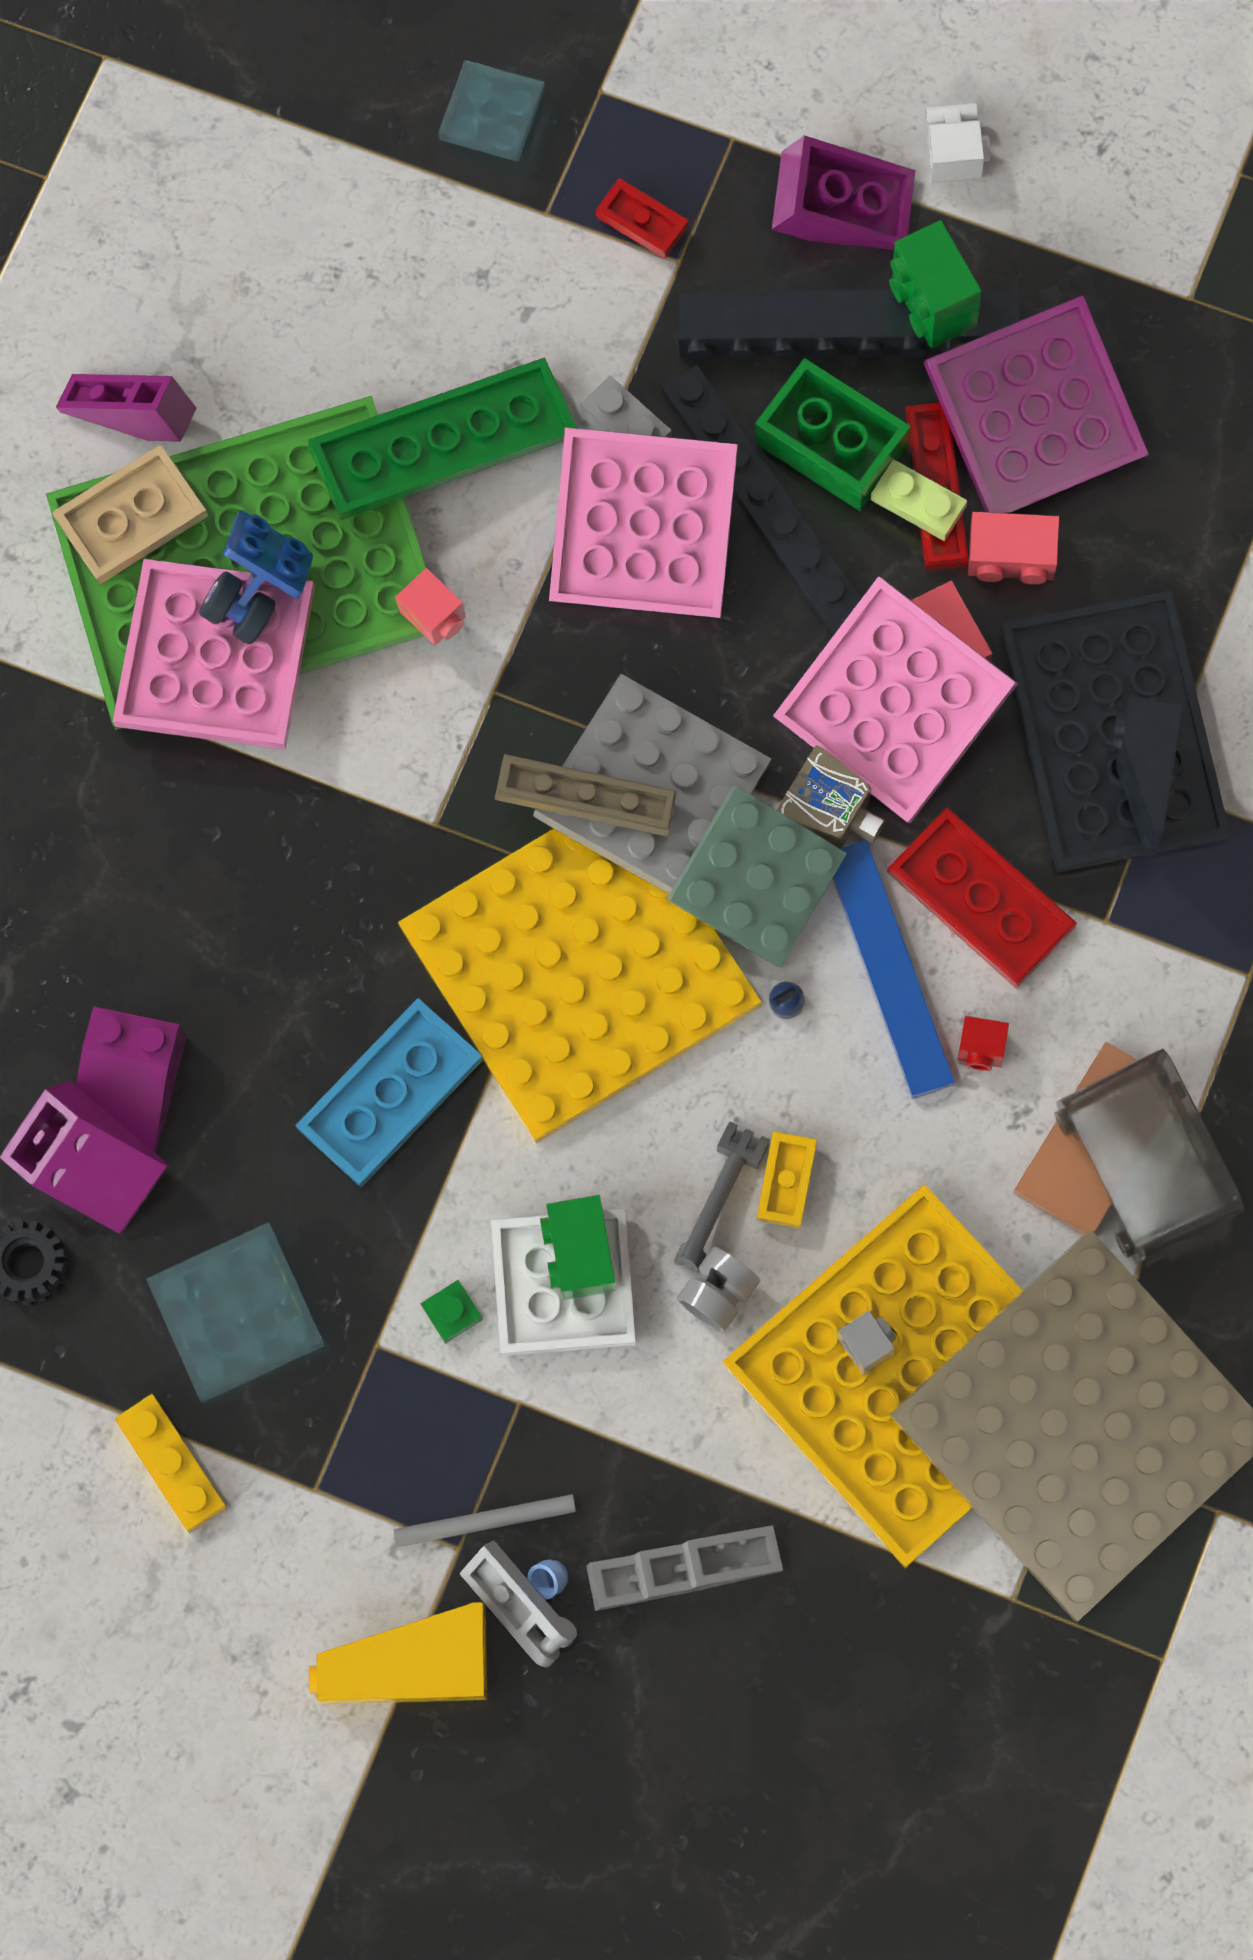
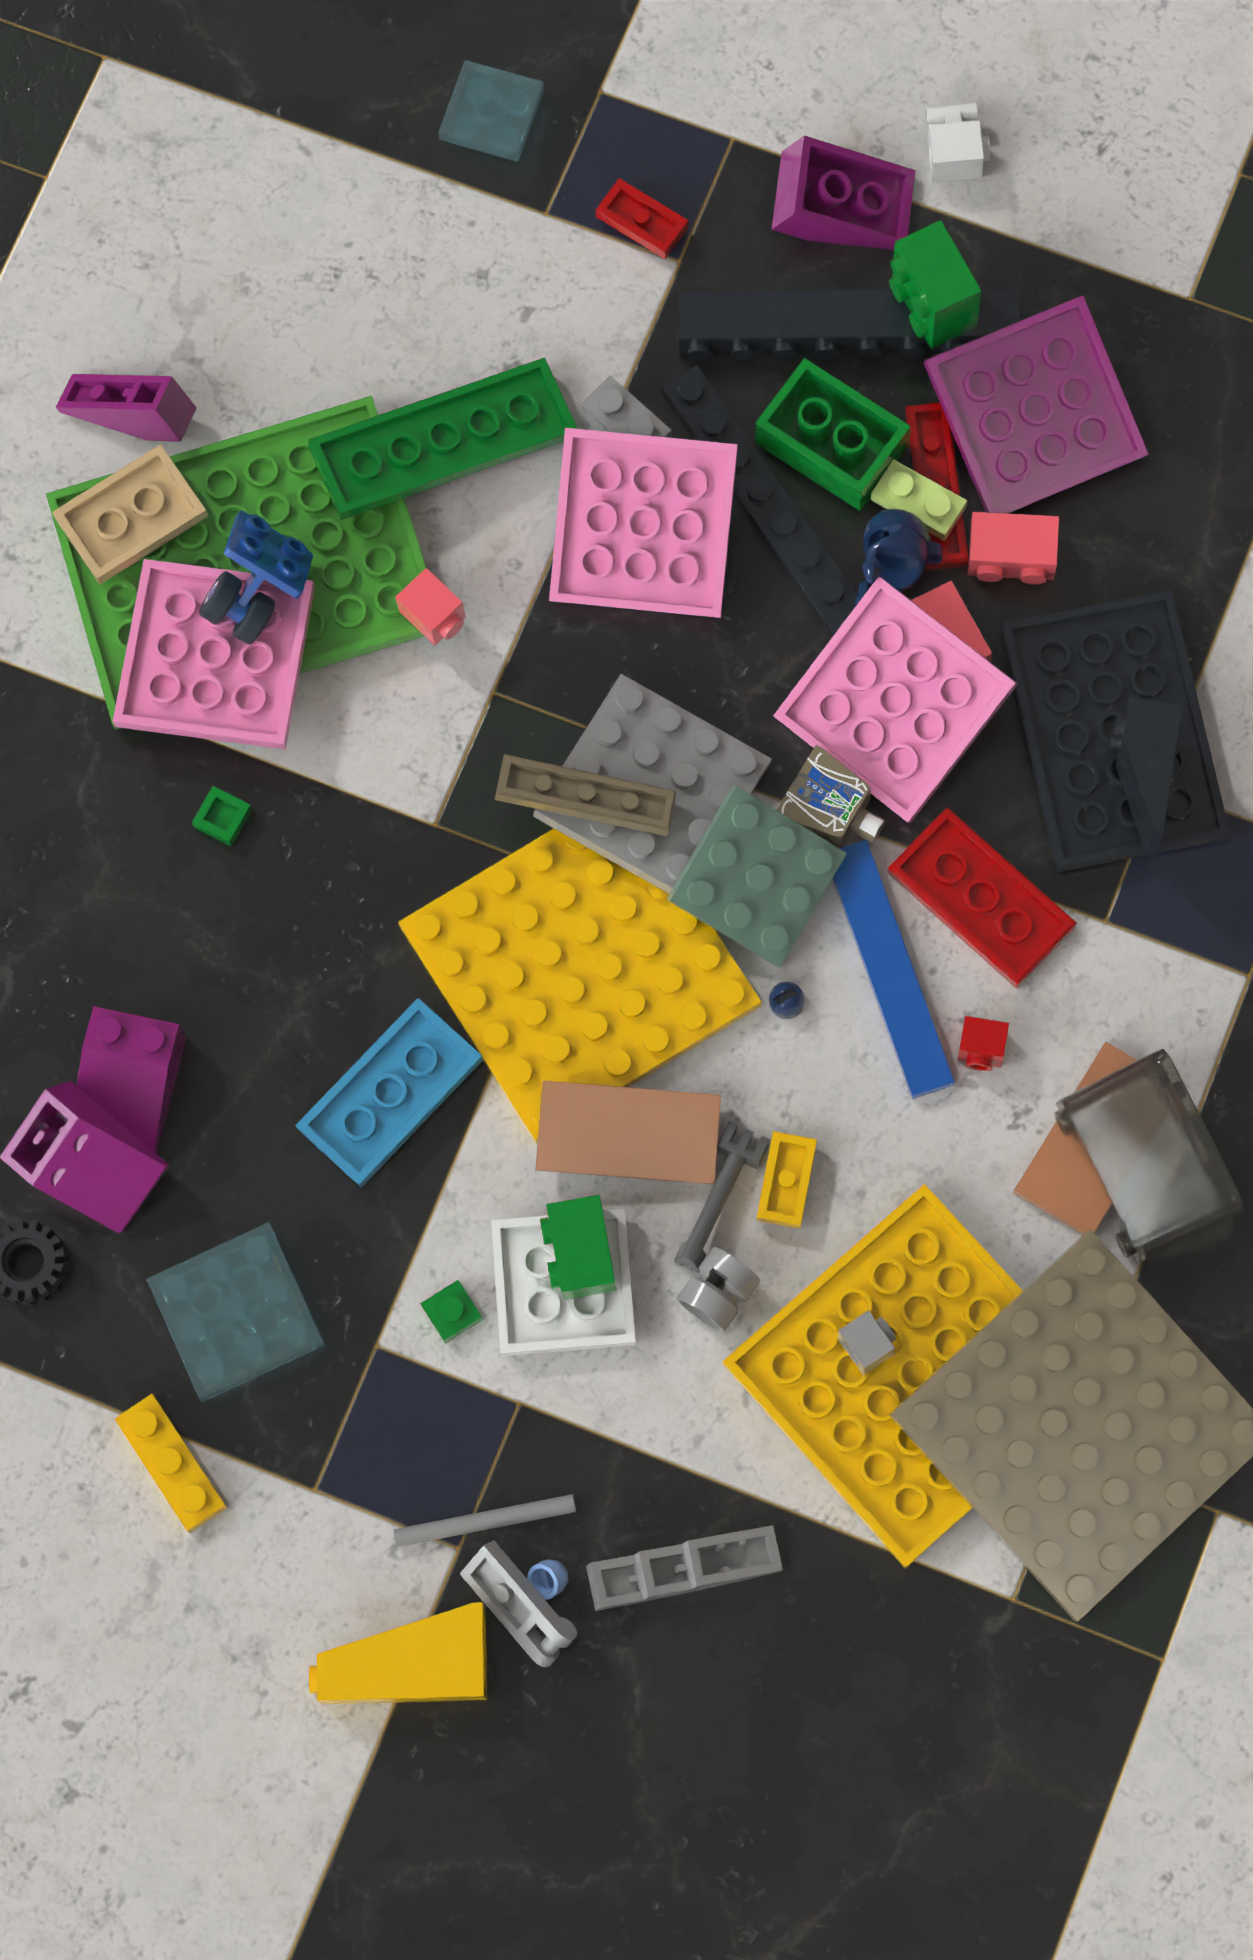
(222, 816): none -> green tile
(628, 1132): none -> nougat tile
(899, 547): none -> dark blue hair

